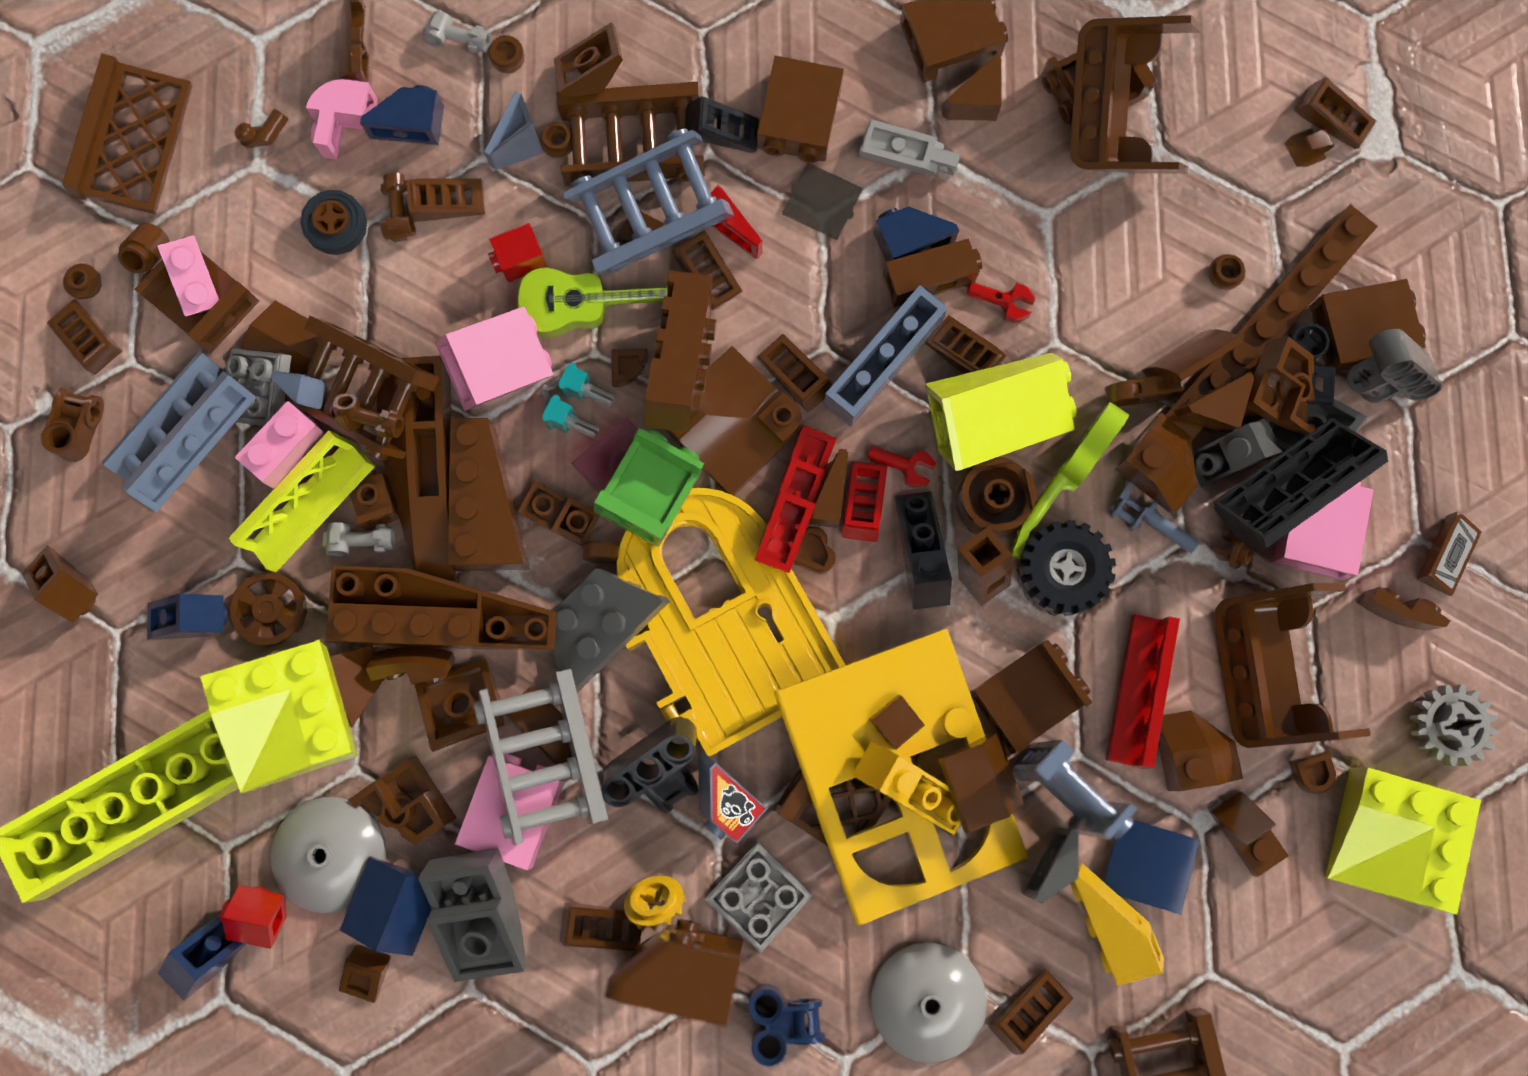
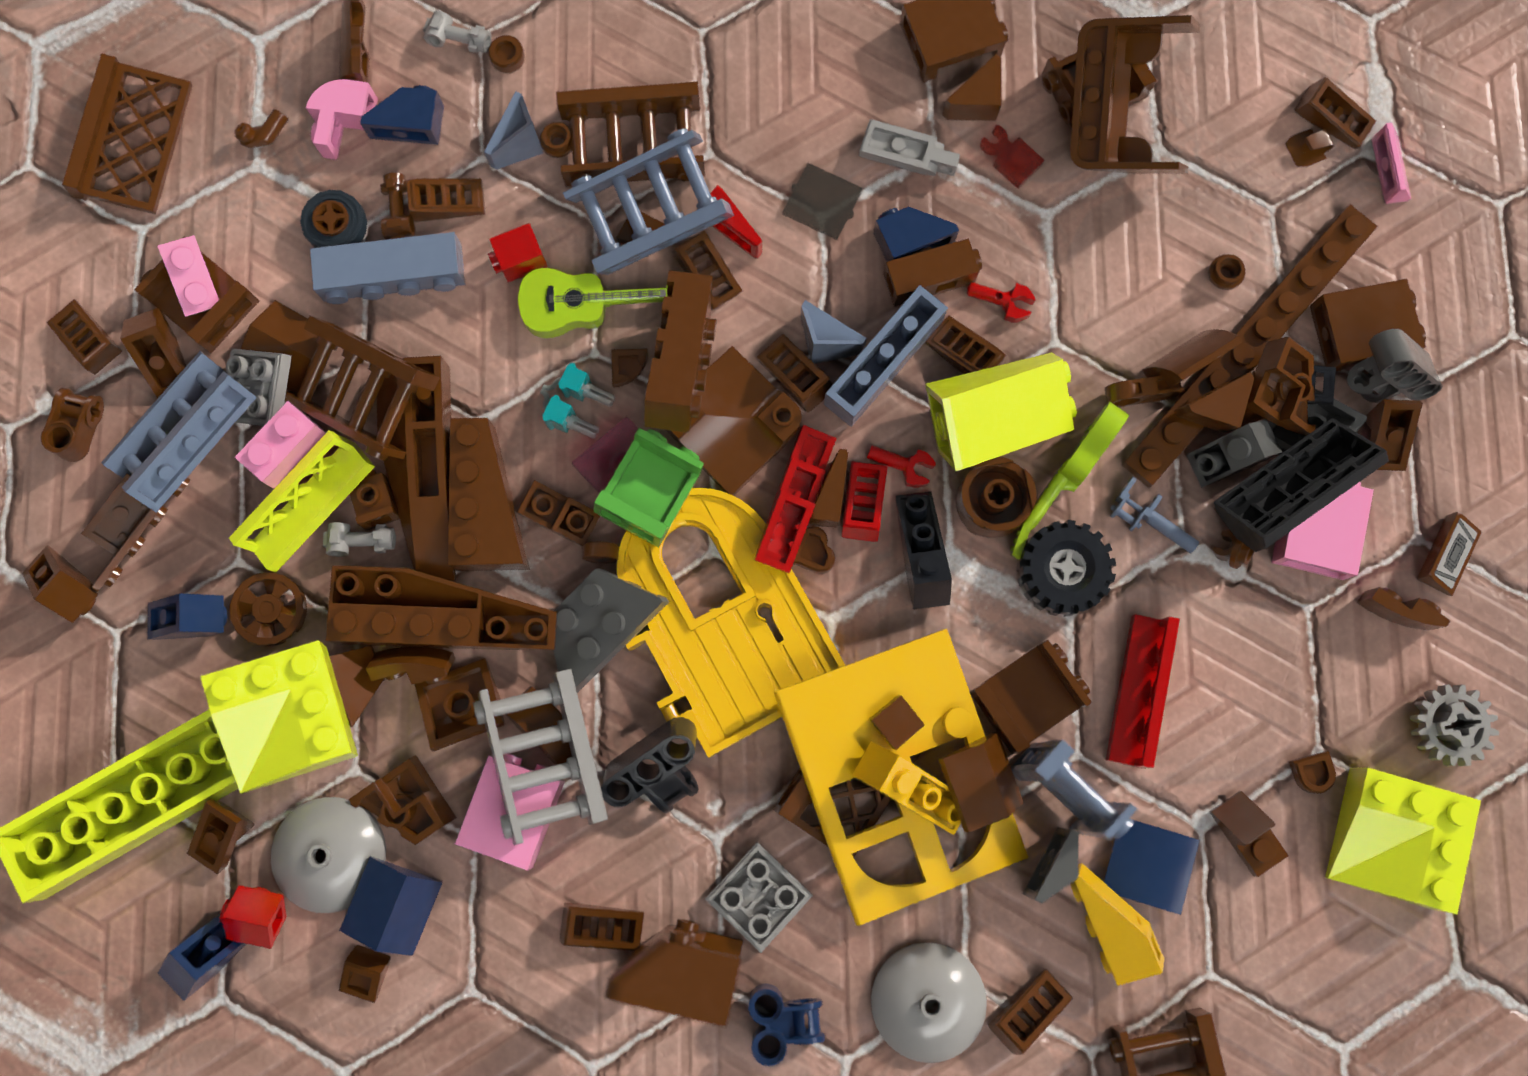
(90, 286): reddish brown plate -> none
(119, 528): none -> reddish brown bracket
(140, 249): reddish brown brick -> none
(153, 349): none -> reddish brown slope
(217, 835): none -> reddish brown slope
(301, 388): sand blue slope -> none
(352, 416): reddish brown bar -> none
(387, 267): none -> sand blue brick
(474, 915): dark grey slope -> none
(494, 357): bright pink brick -> none
(589, 64): reddish brown slope -> none
(648, 892): yellow gear -> none
(701, 116): black slope -> none
(725, 801): slope -> none
(799, 109): reddish brown panel -> none
(827, 337): none -> sand blue slope
(984, 566): reddish brown brick -> none
(1015, 160): none -> clear red plate
(1162, 464): reddish brown slope -> none
(1196, 753): reddish brown slope -> none
(1262, 671): reddish brown windscreen -> none
(1312, 338): black wheel -> none
(1390, 165): none -> bright pink slope
(1394, 430): none -> reddish brown slope

